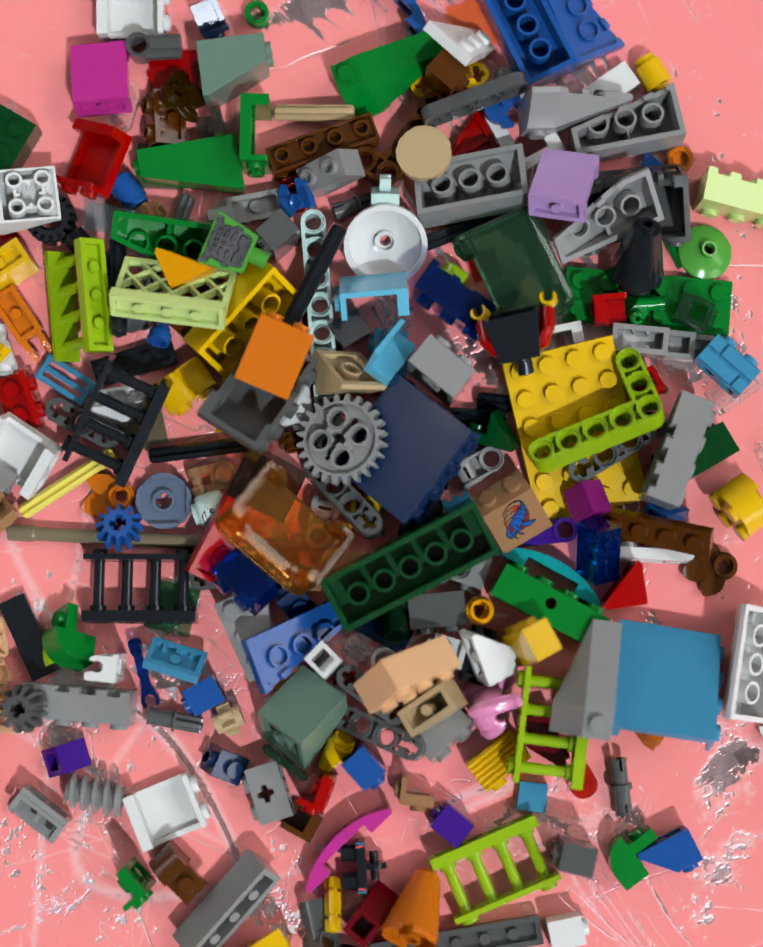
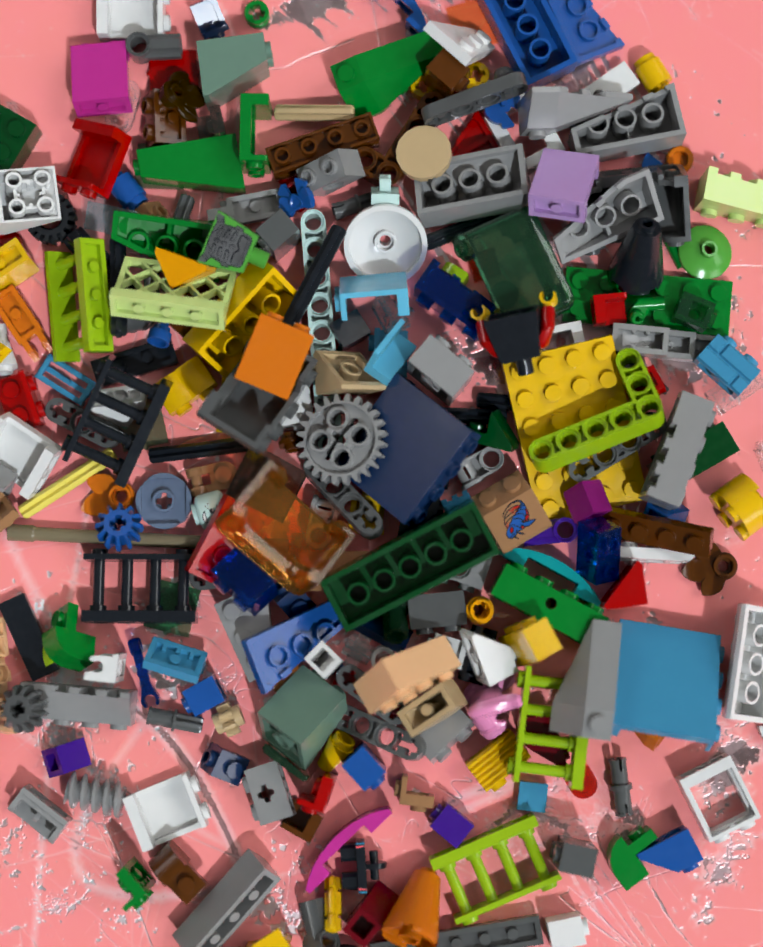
(705, 771): none -> white window

